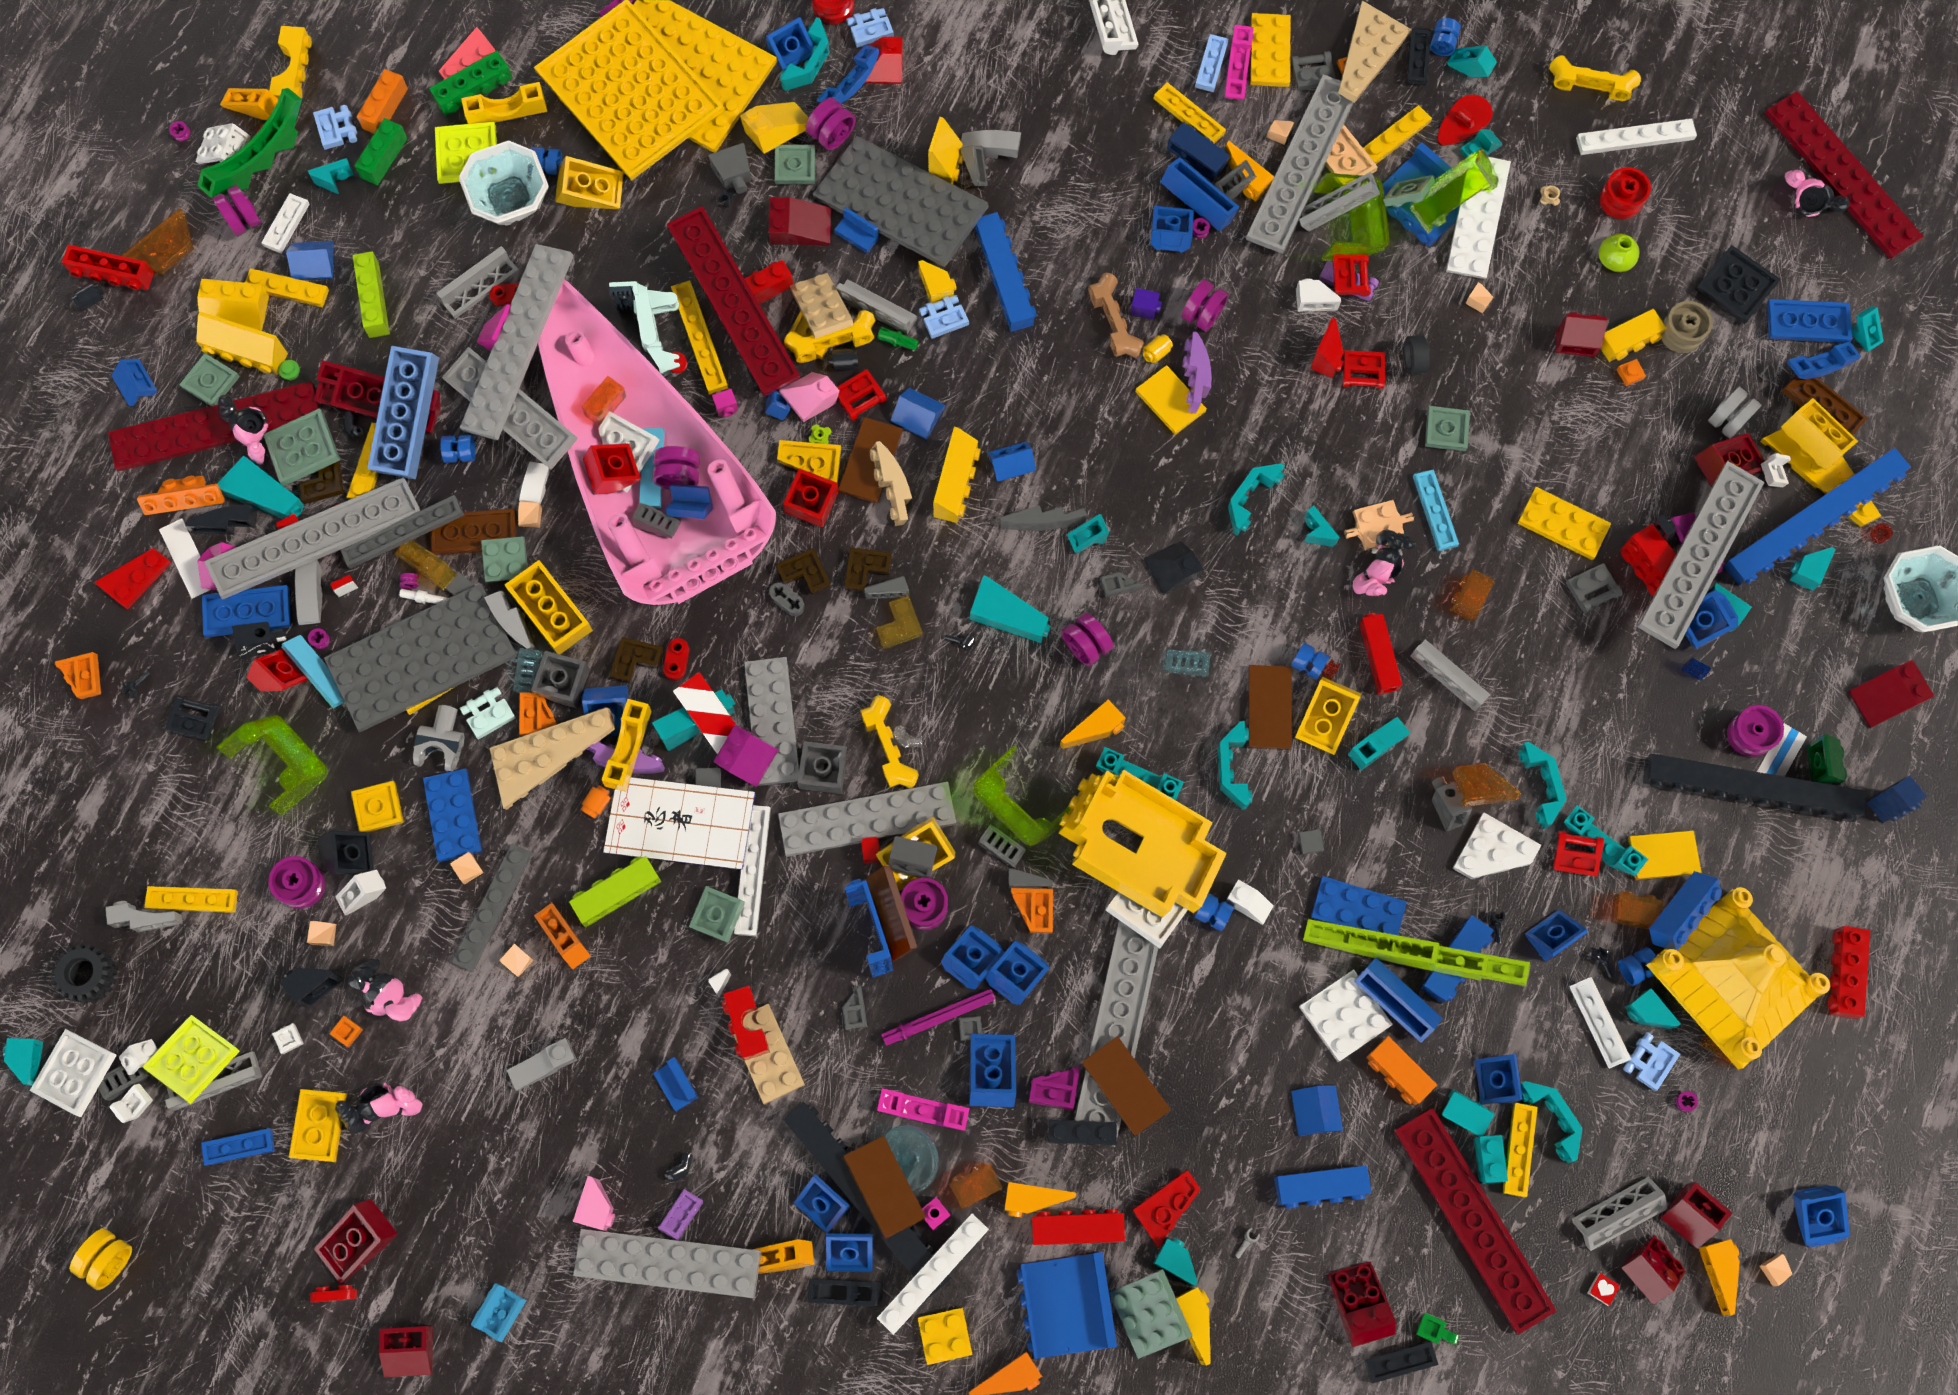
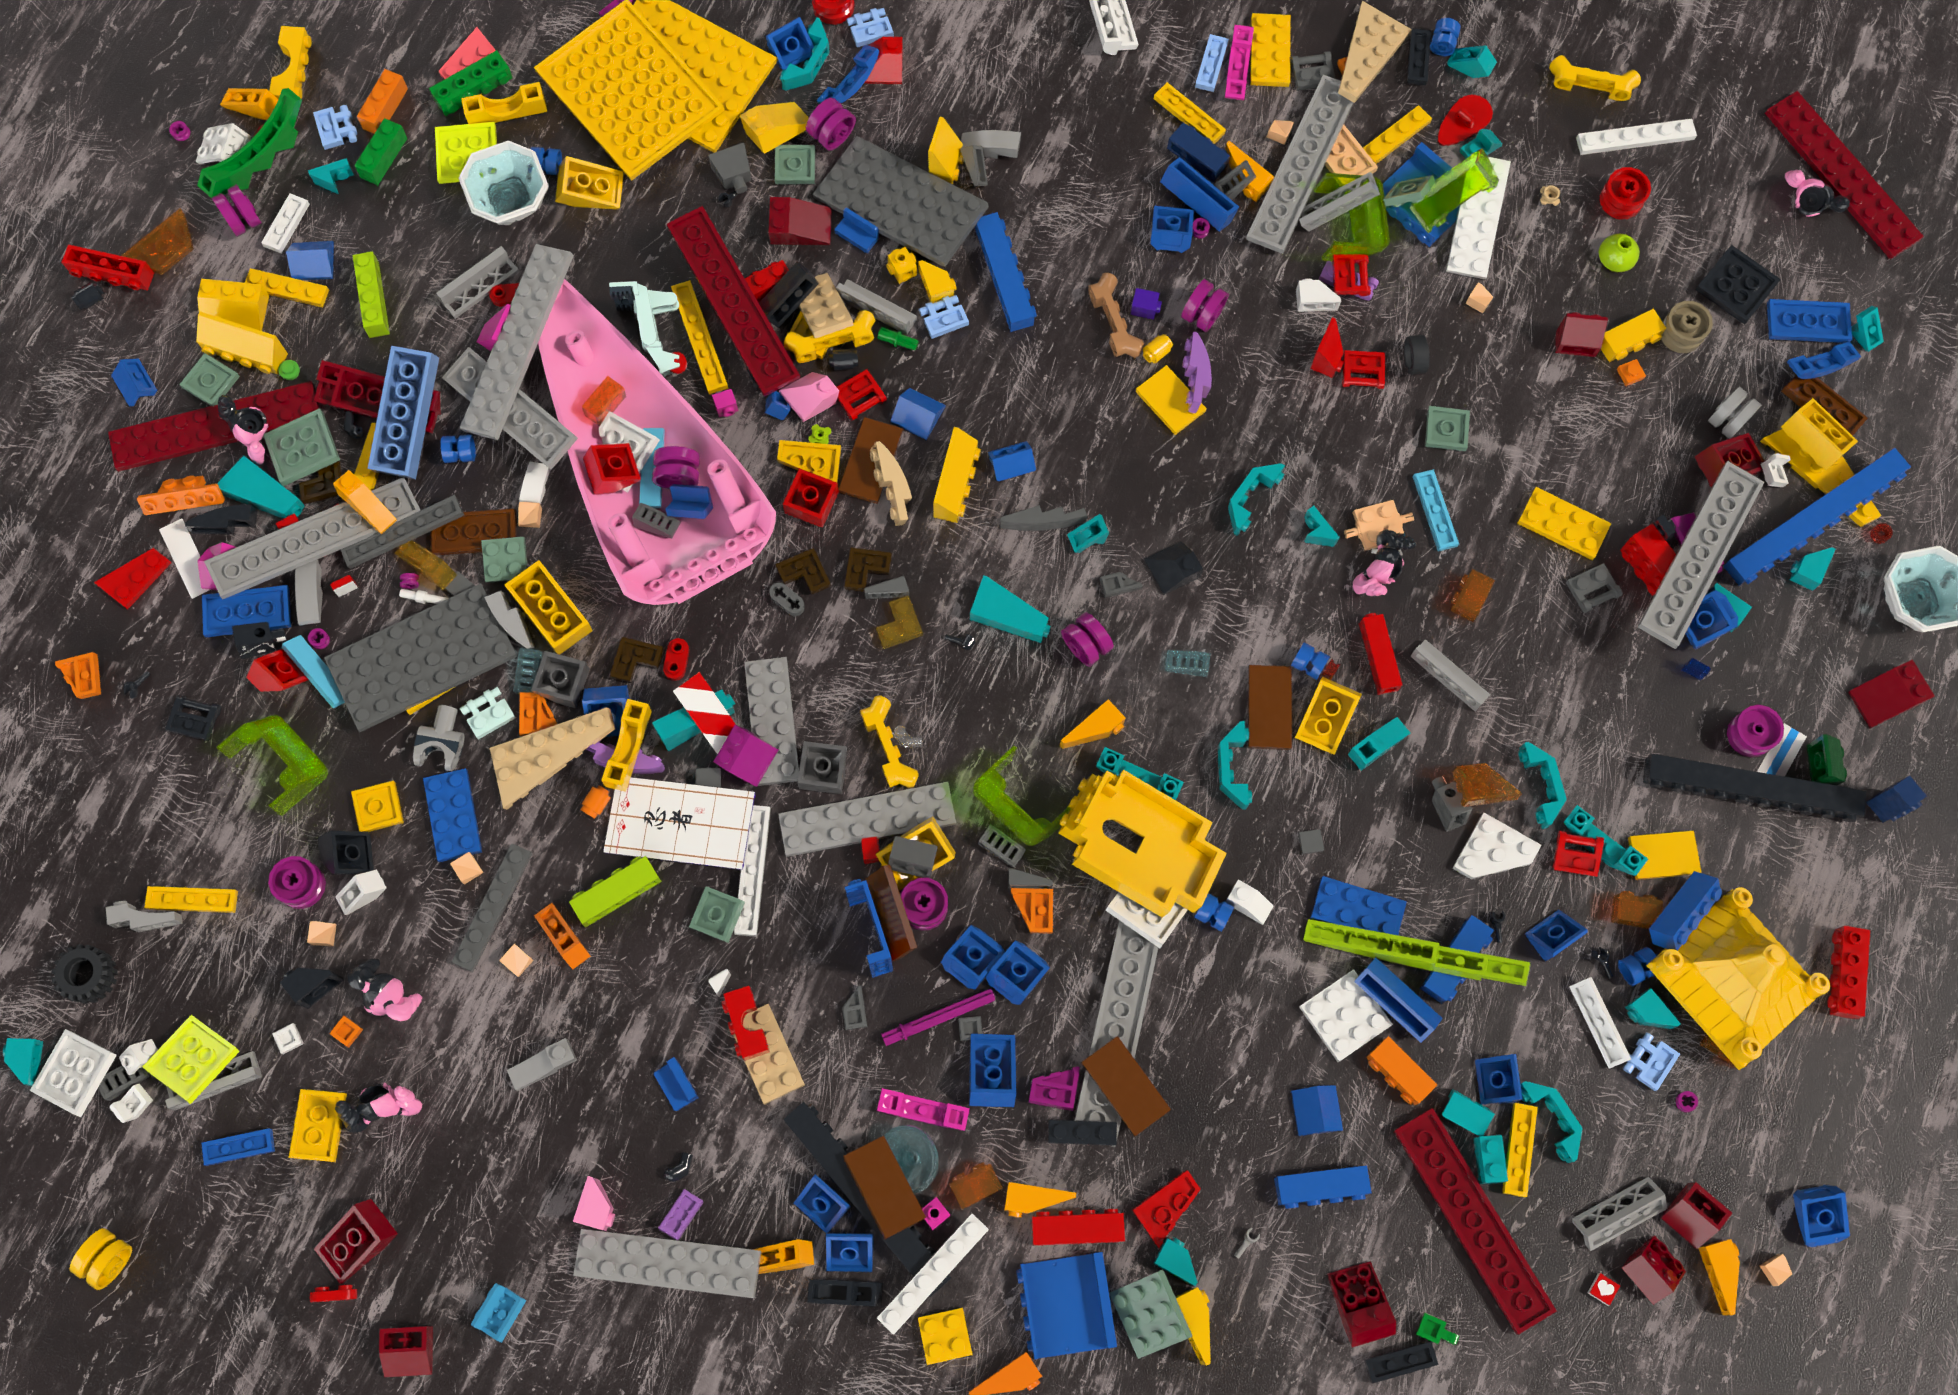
(364, 501): none -> light orange slope
(788, 294): none -> black brick
(902, 264): none -> yellow brick

